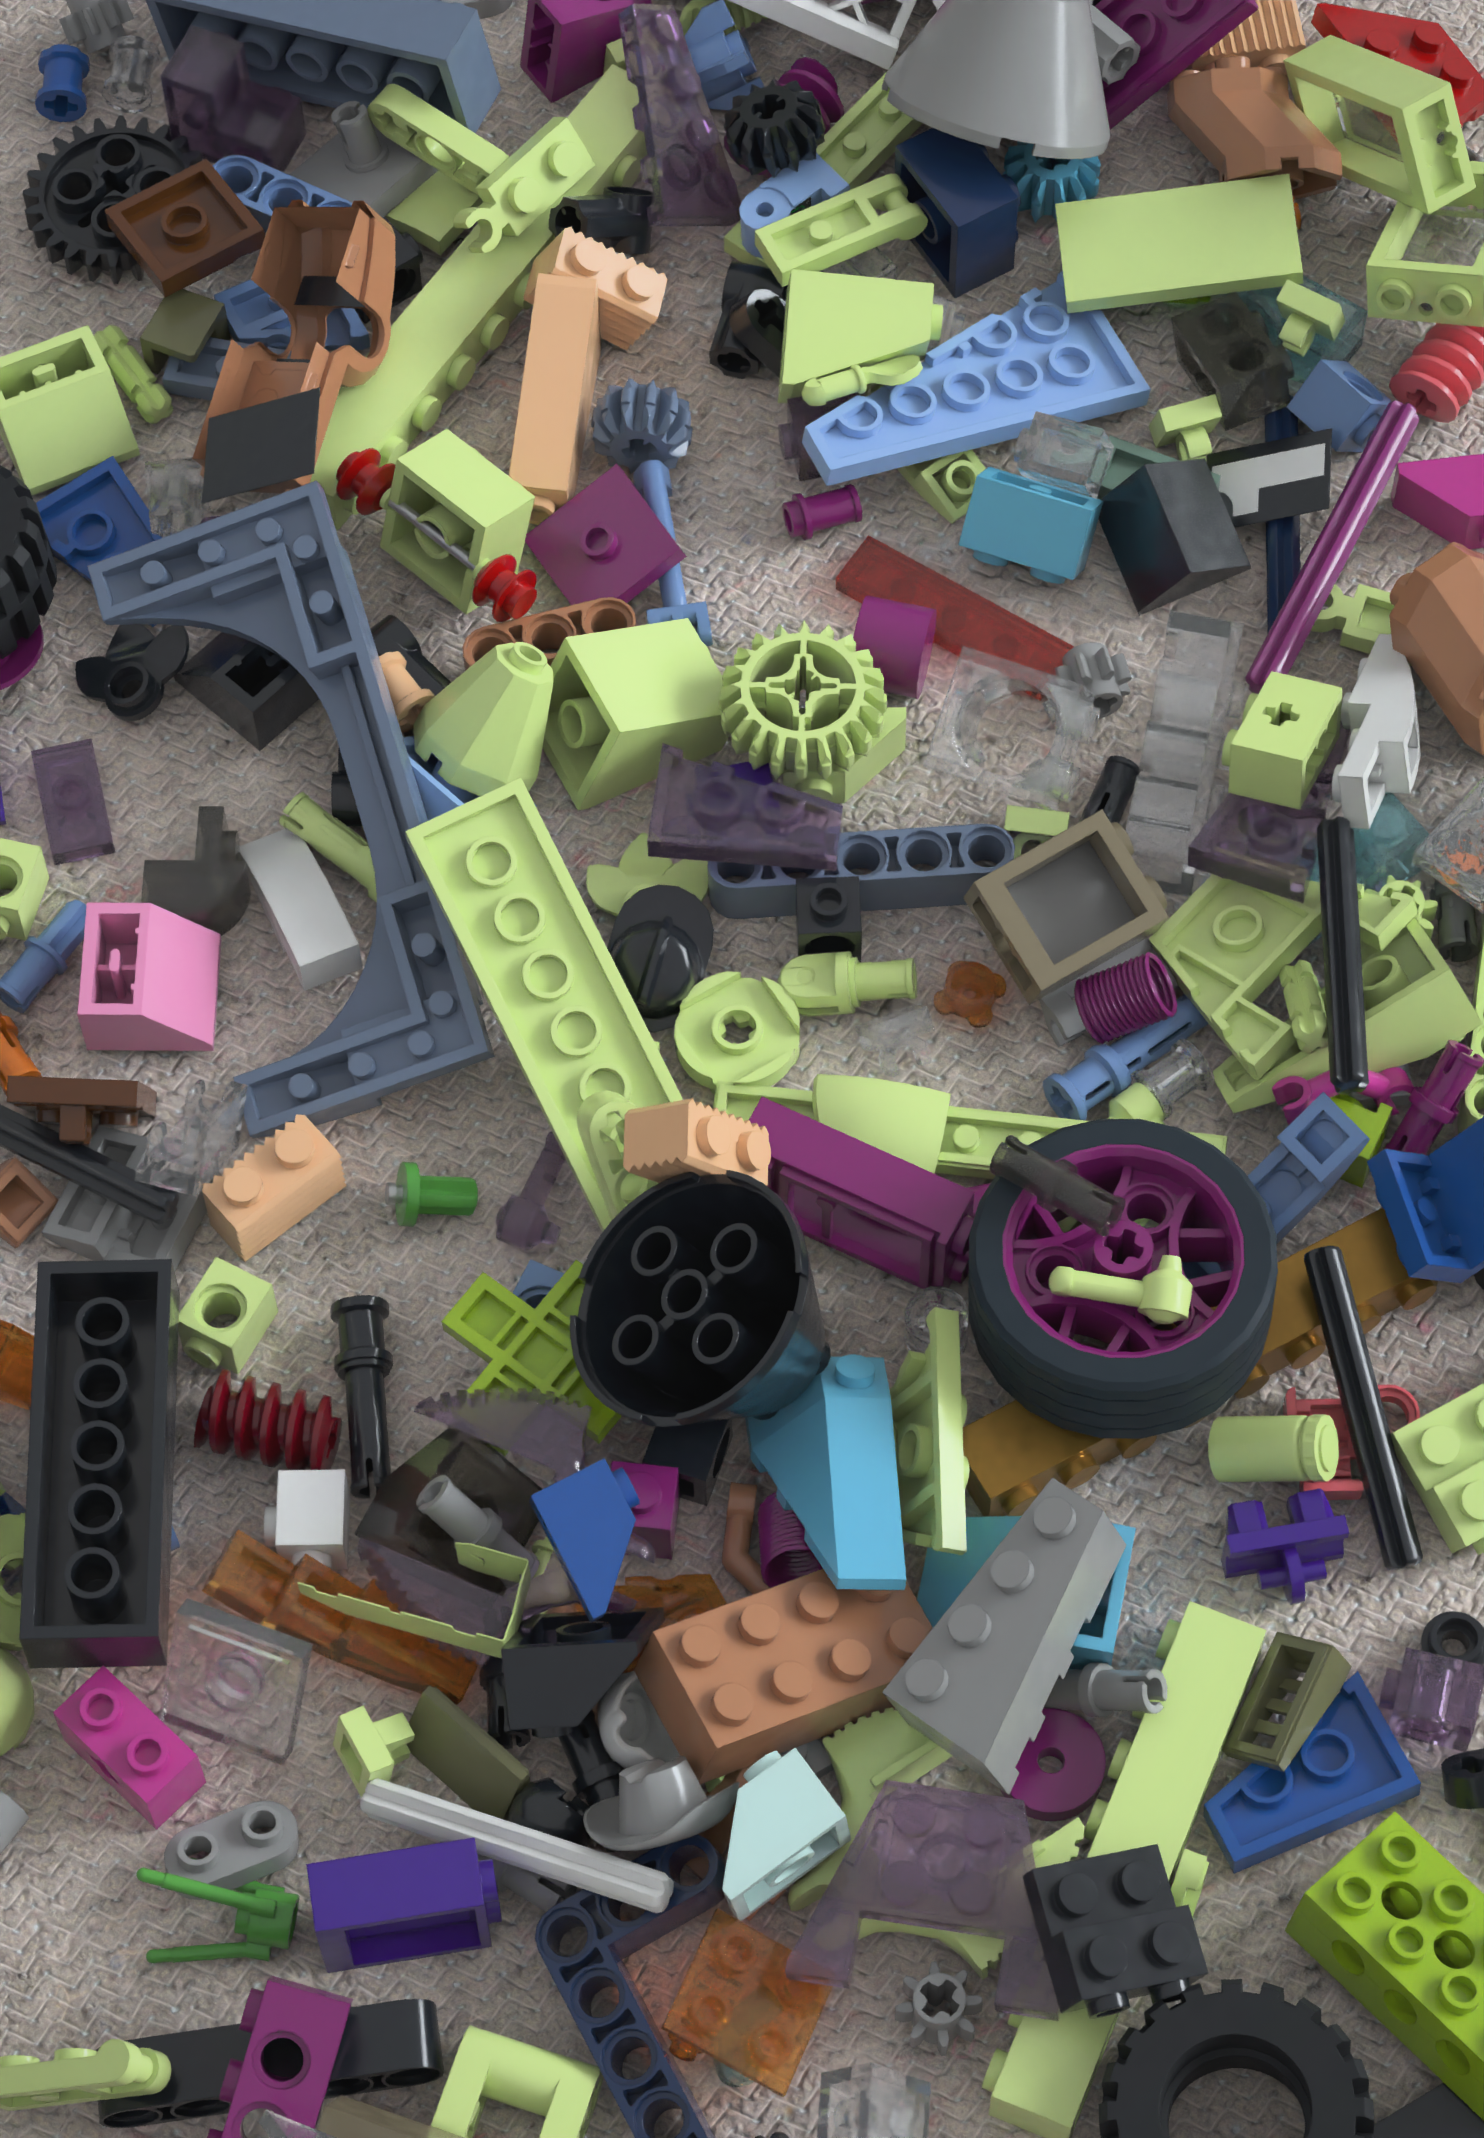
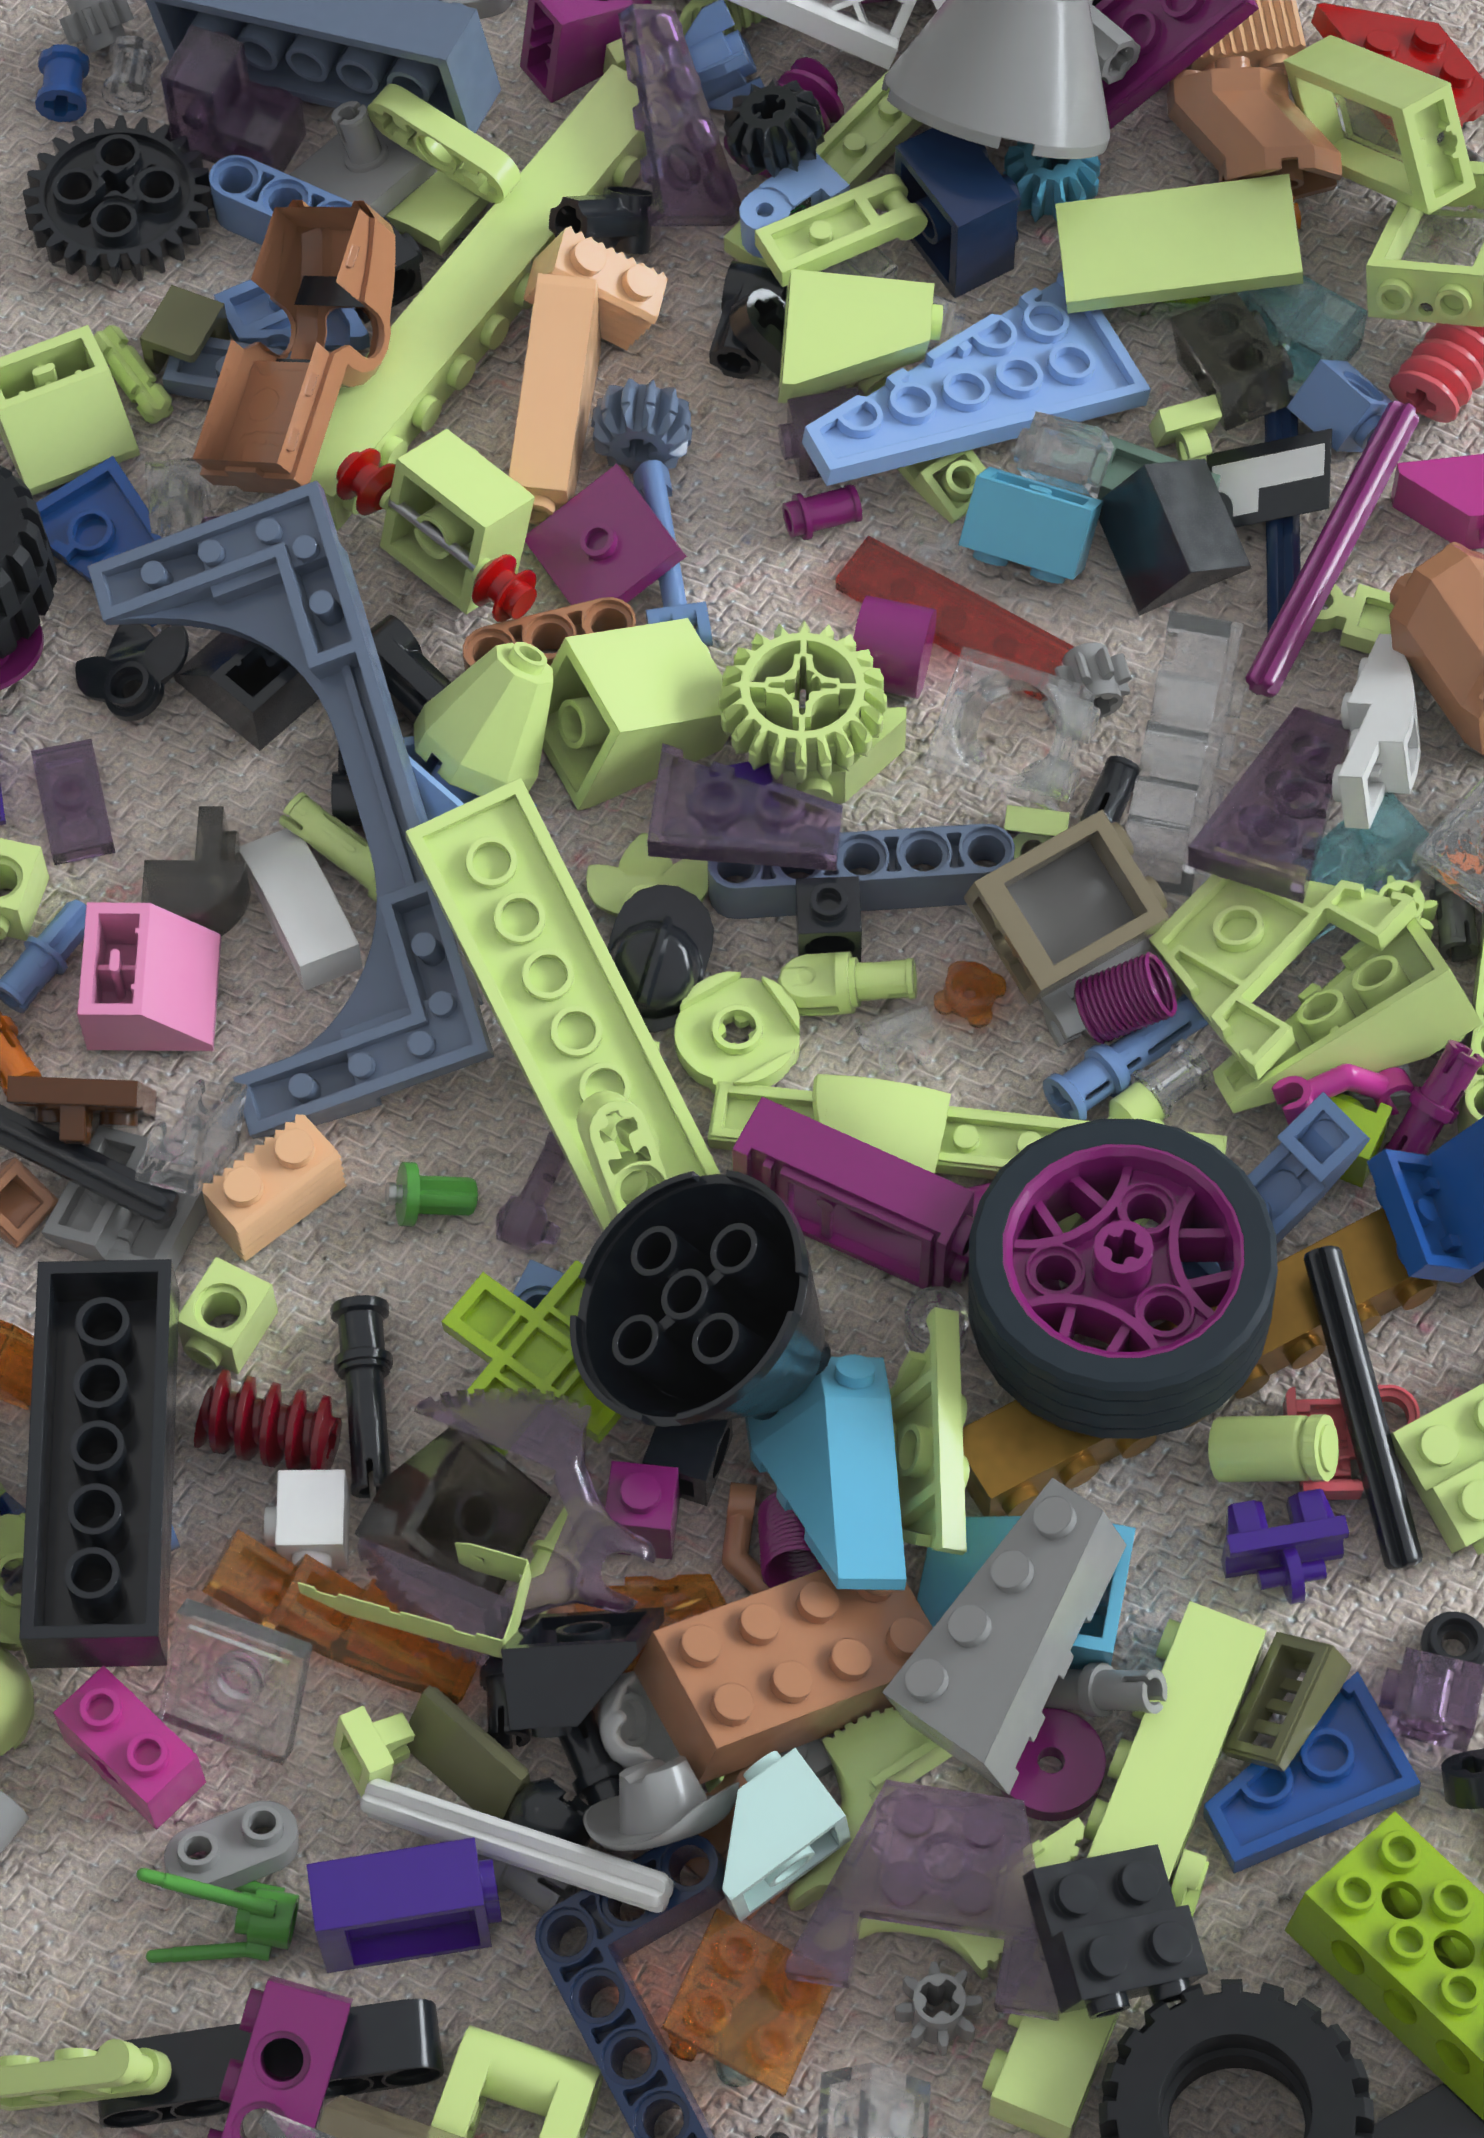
(185, 227): reddish brown hinge -> none
(261, 445): black sticker -> none
(404, 691): light nougat bush -> none
(468, 1522): light grey pin -> none
(526, 184): yellowish green plate -> none
(589, 1529): blue slope -> none
(693, 1138): light nougat brick -> none
(889, 373): yellowish green piece -> none
(1057, 1185): clear smoke pin -> none
(1160, 1295): yellowish green piece -> none
(1283, 740): yellowish green brick -> none
(1304, 1006): yellowish green axle -> none
(1307, 315): yellowish green tile -> none
(1342, 956): black axle -> none

